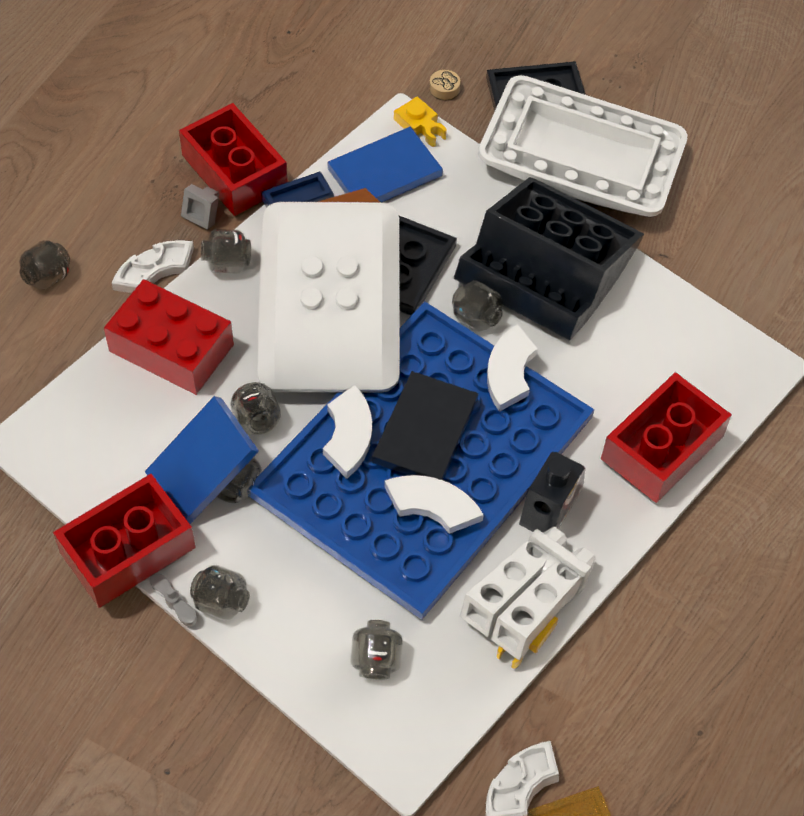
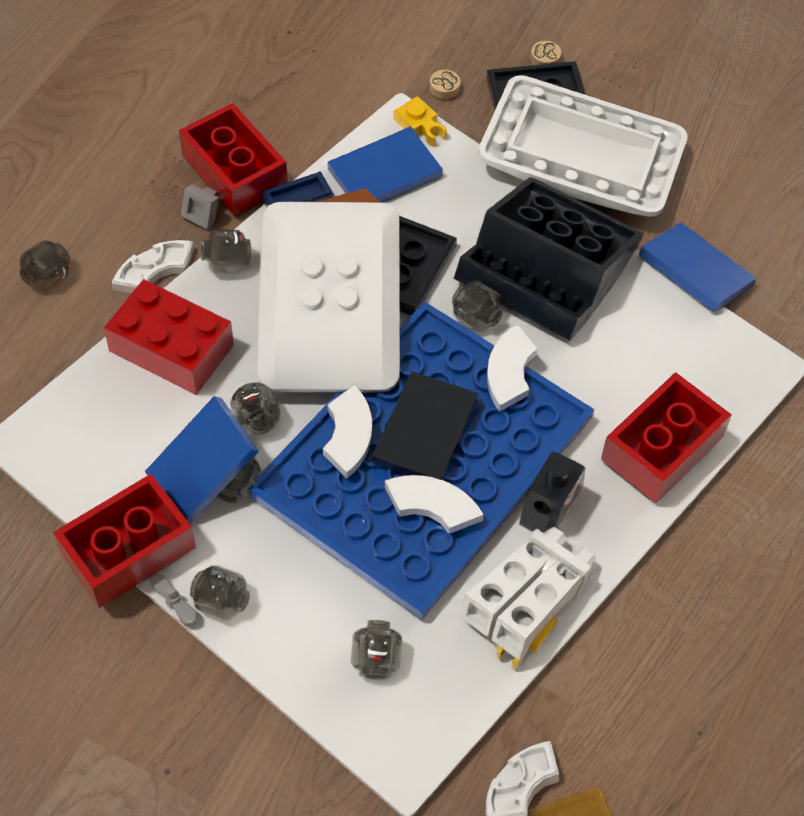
(545, 53): none -> tile
(697, 267): none -> blue tile

